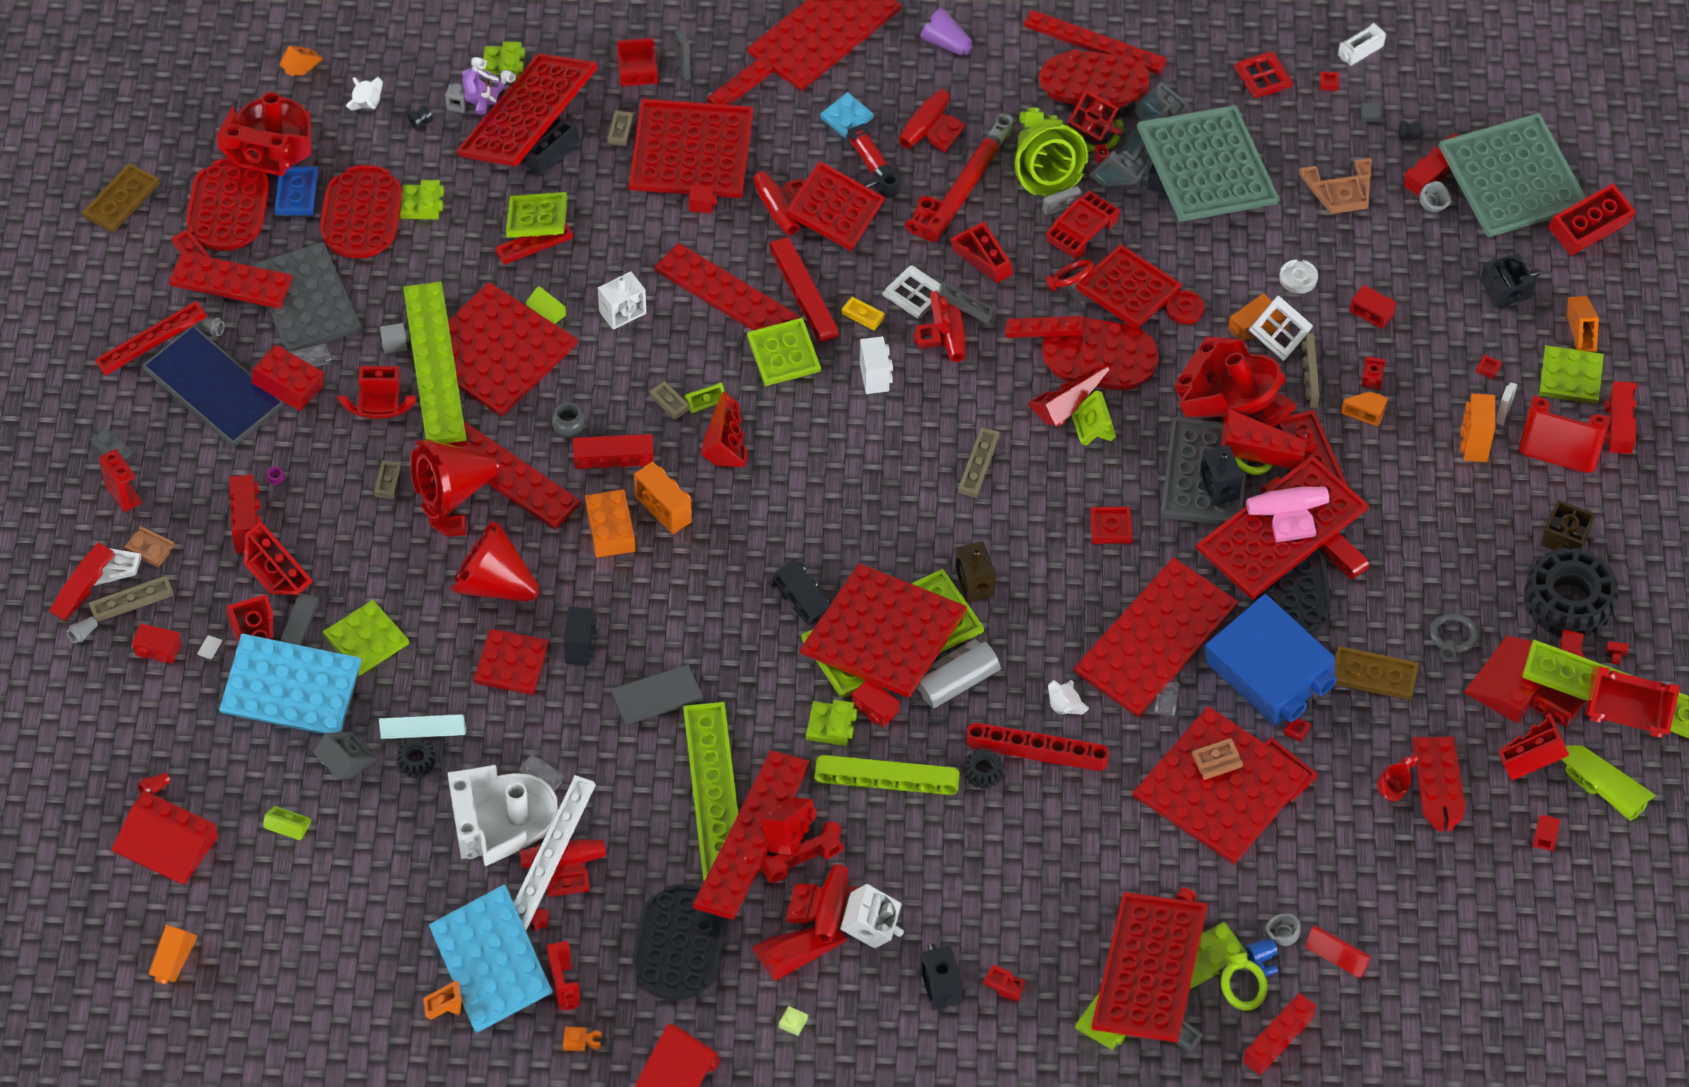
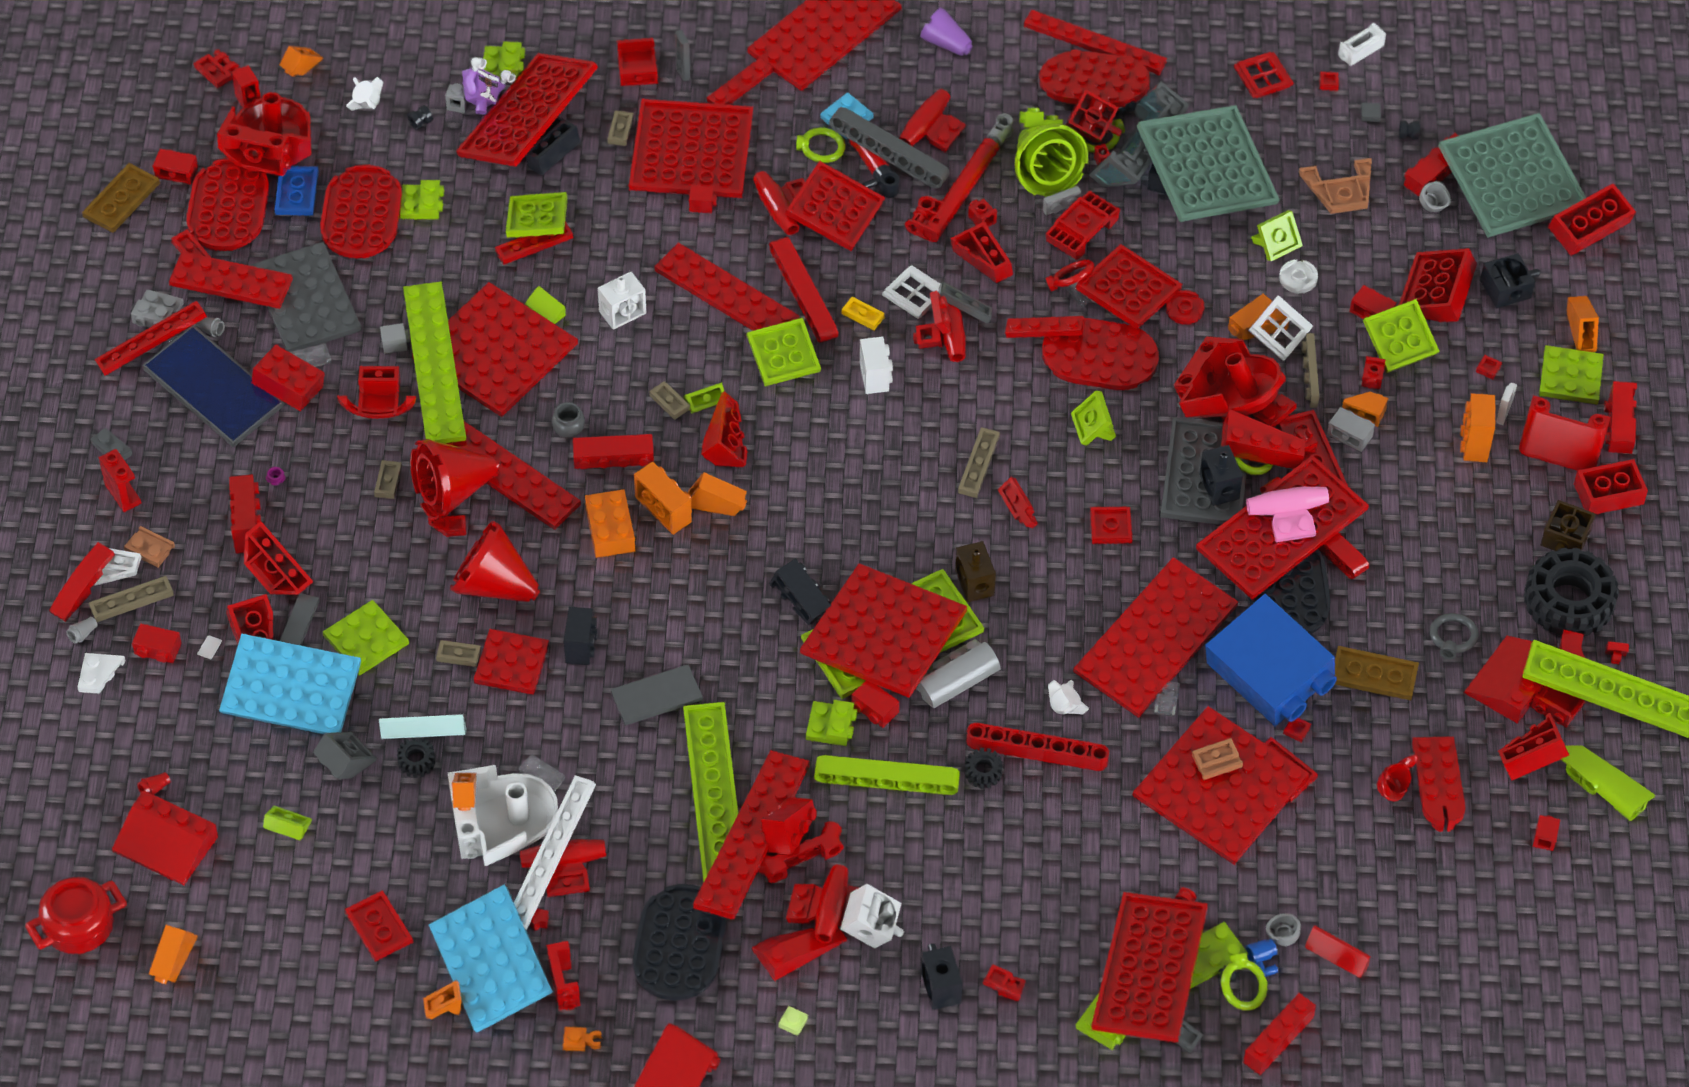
(76, 915): none -> red piece
(97, 671): none -> white wing
(155, 308): none -> light grey plate
(175, 166): none -> red brick
(212, 69): none -> red plate
(245, 85): none -> red brick
(378, 926): none -> red plate
(458, 653): none -> dark tan plate
(464, 791): none -> orange slope
(716, 496): none -> orange slope
(803, 143): none -> lime piece
(889, 147): none -> dark grey beam
(981, 212): none -> red brick
(1018, 502): none -> red hinge
(1061, 404): red wedge -> none
(1278, 235): none -> lime bracket
(1351, 429): none -> light grey brick
(1401, 335): none -> lime plate
(1440, 283): none -> red slope
(1610, 487): none -> red brick
(1631, 701): red windscreen -> none

